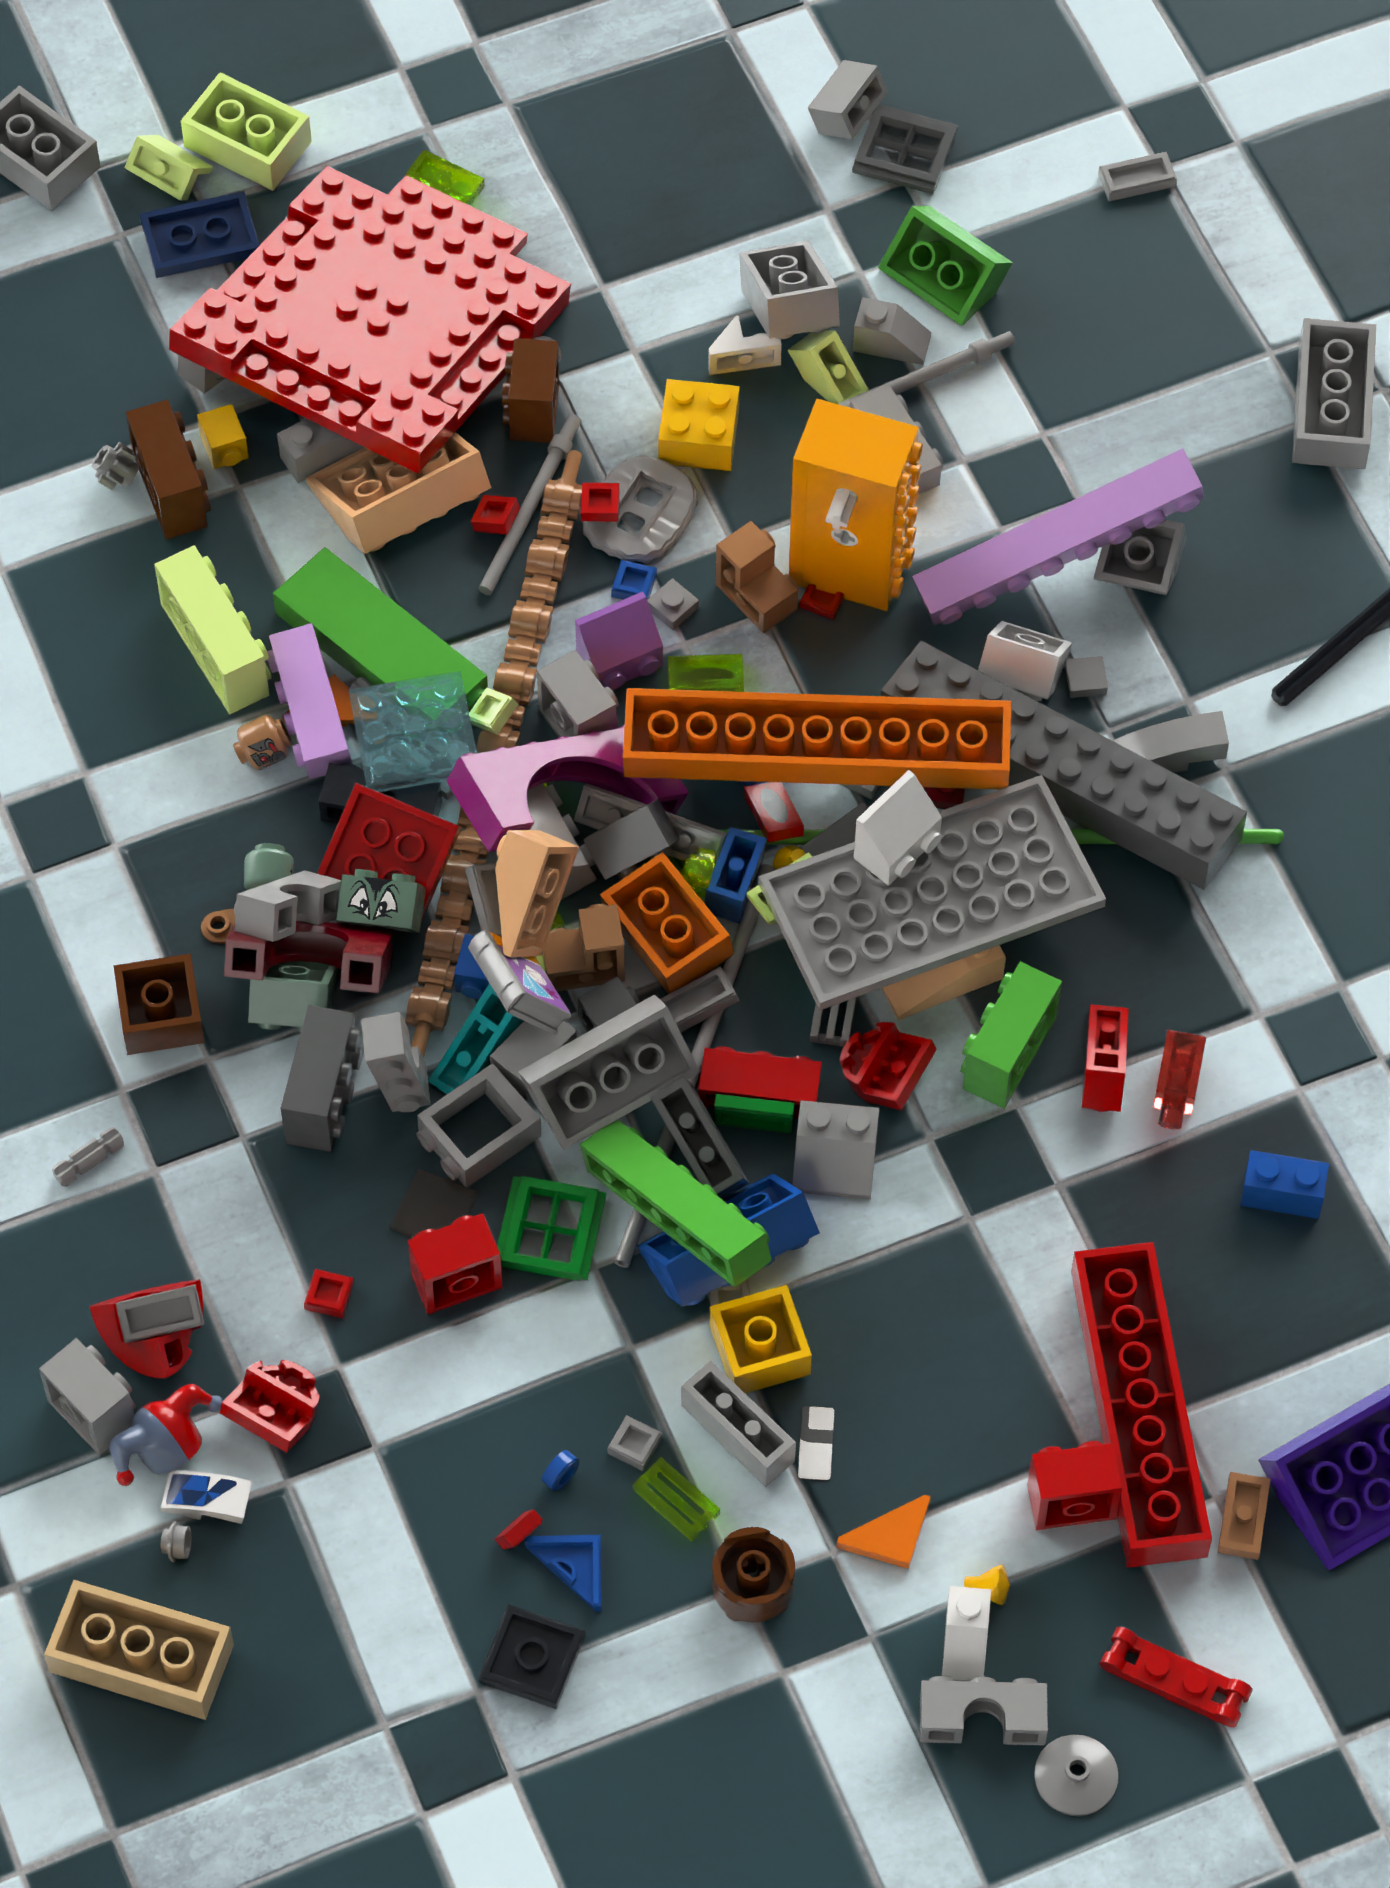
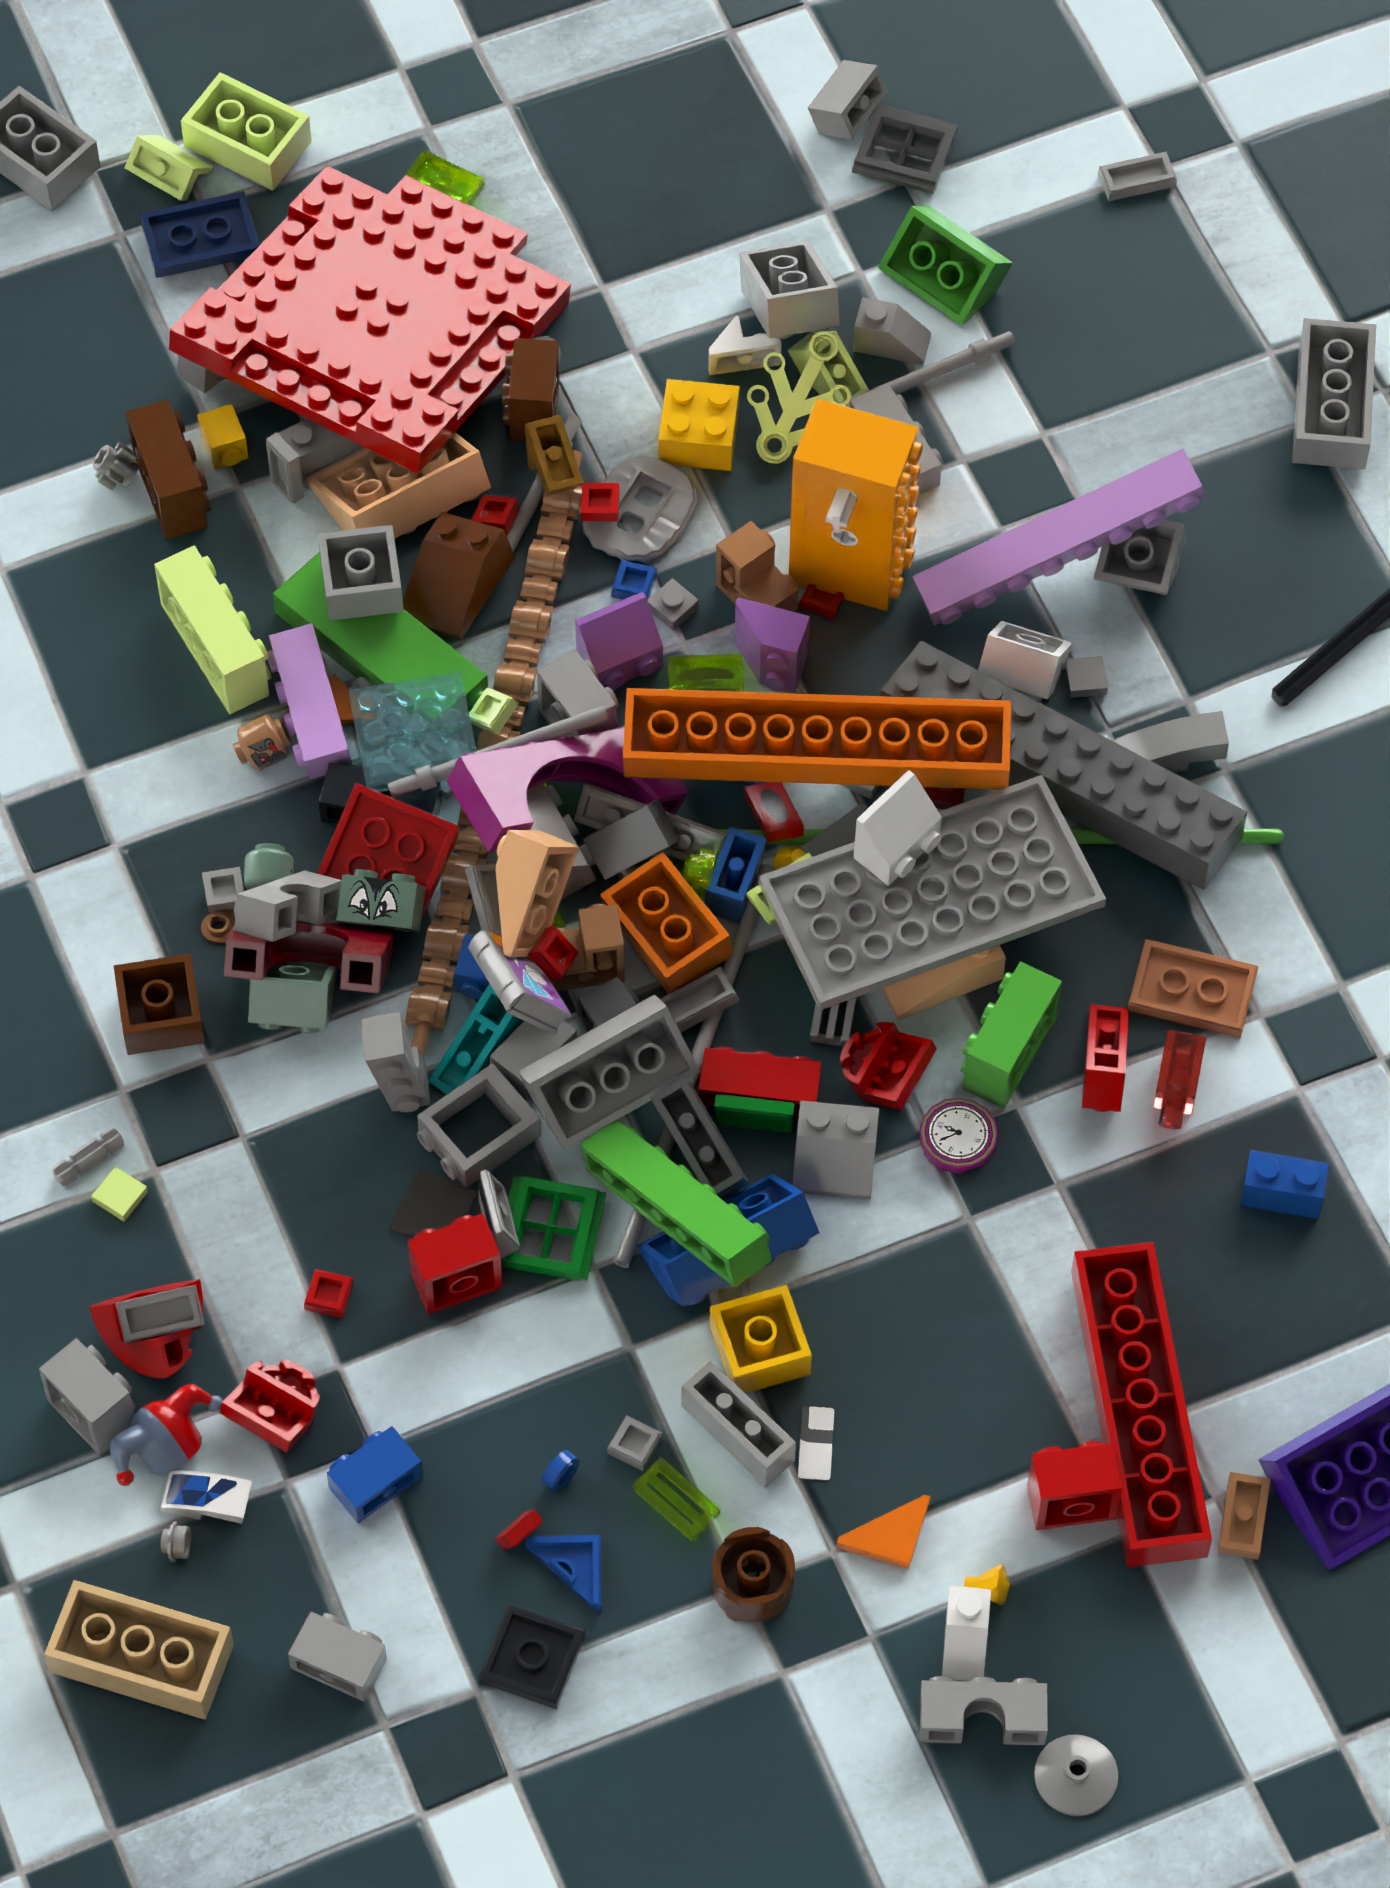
(119, 1194): none -> yellowish green tile
(222, 888): none -> light grey plate
(284, 468): none -> light grey tile
(321, 1078): dark grey brick -> none
(338, 1655): none -> light grey brick
(360, 572): none -> light grey brick
(374, 1473): none -> blue brick
(427, 777): none -> light grey bar
(456, 573): none -> reddish brown slope
(497, 1212): none -> light grey slope
(552, 455): none -> pearl gold slope
(553, 953): none -> red tile
(772, 643): none -> medium lavender slope
(793, 403): none -> yellowish green plant
(958, 1135): none -> tile
(1175, 1678): red plate -> none
(1193, 988): none -> nougat tile

